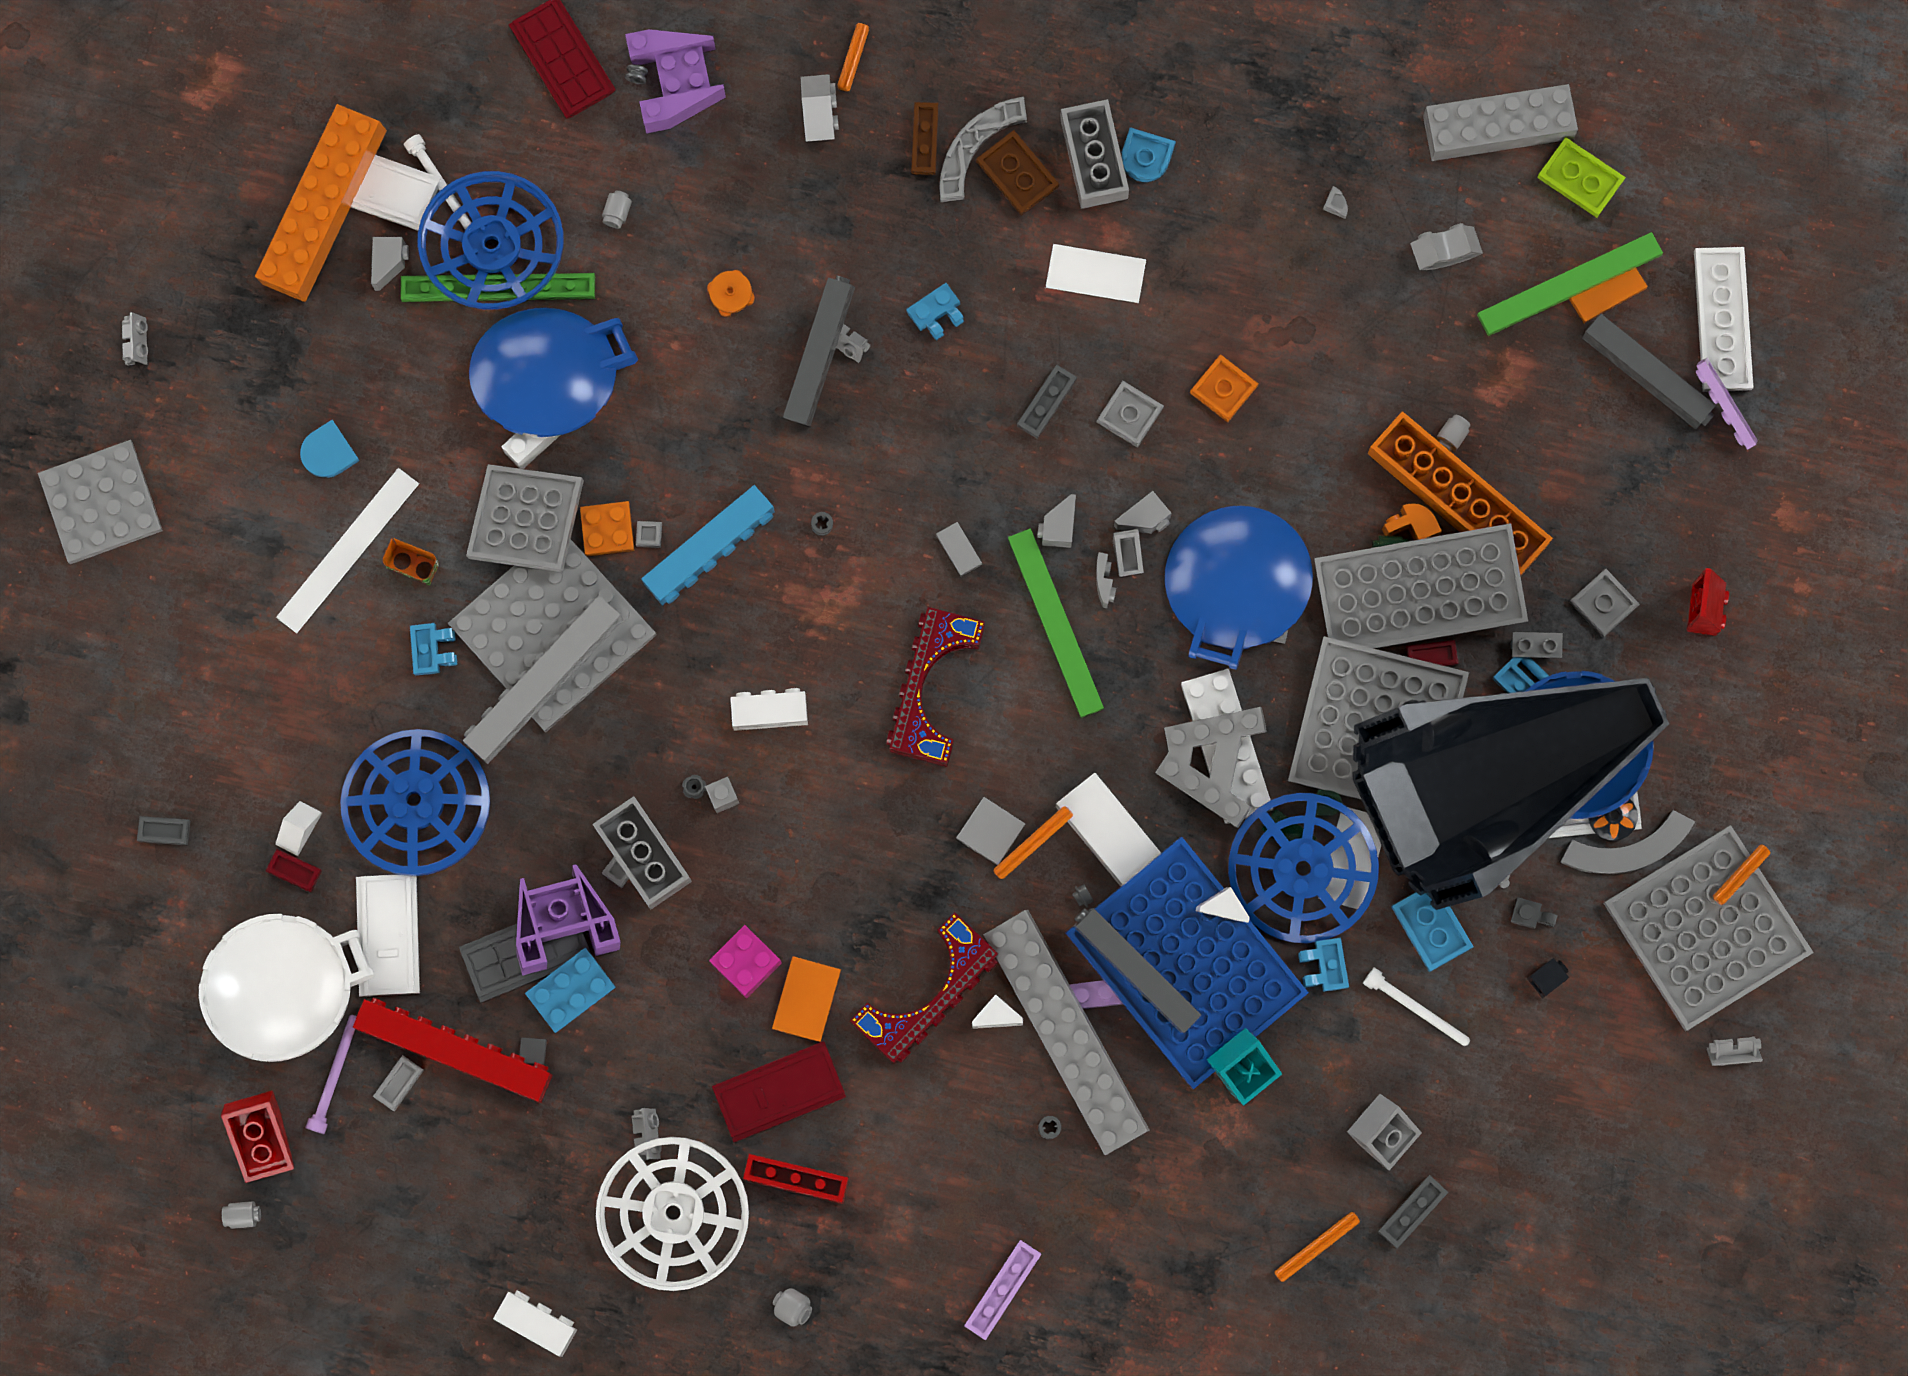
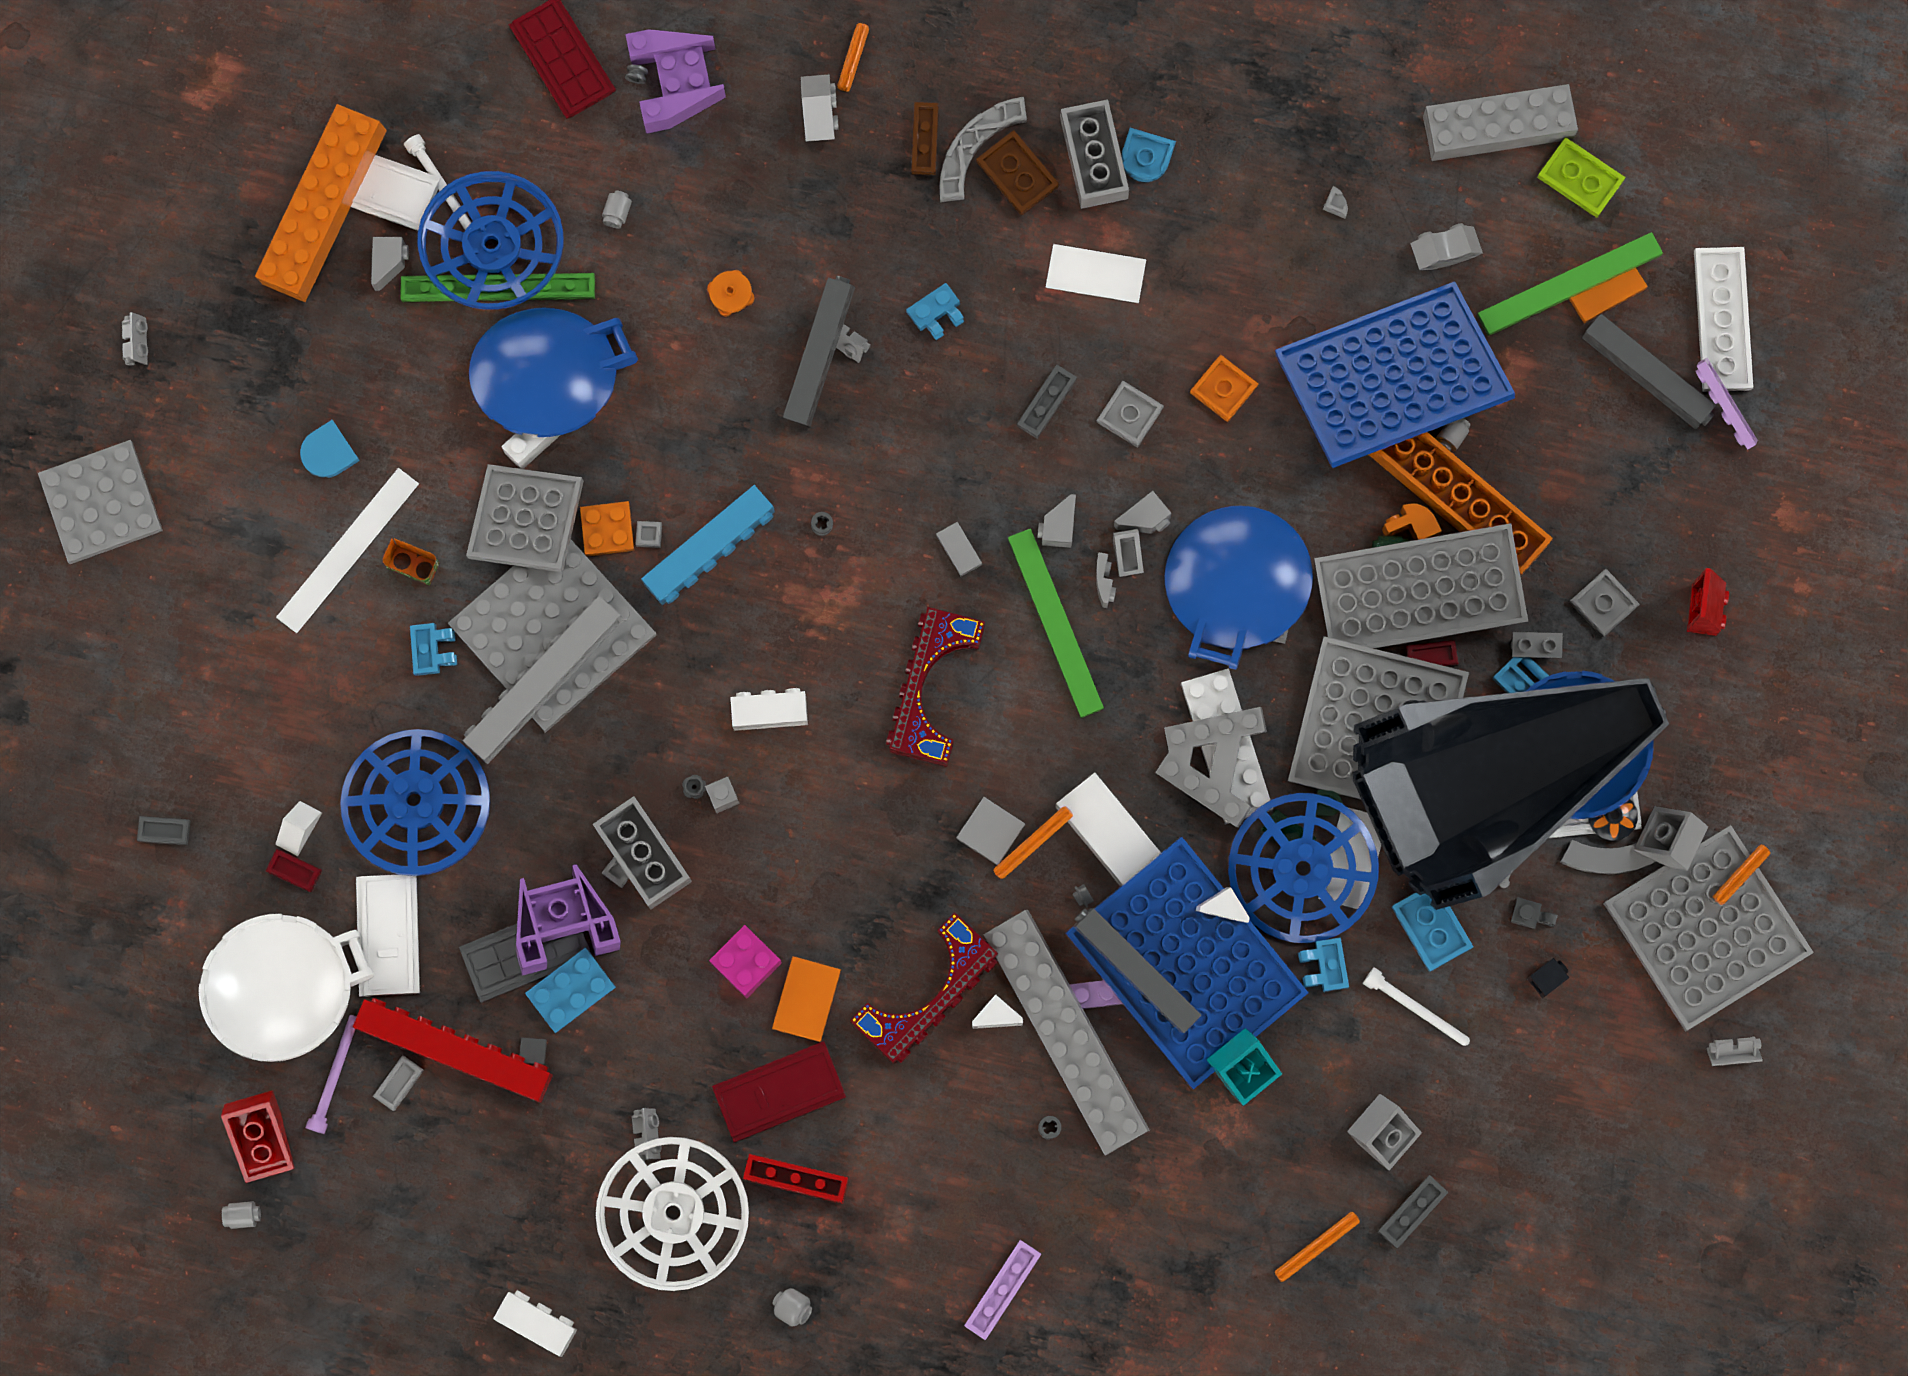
(1394, 374): none -> blue plate
(1671, 837): none -> light grey slope

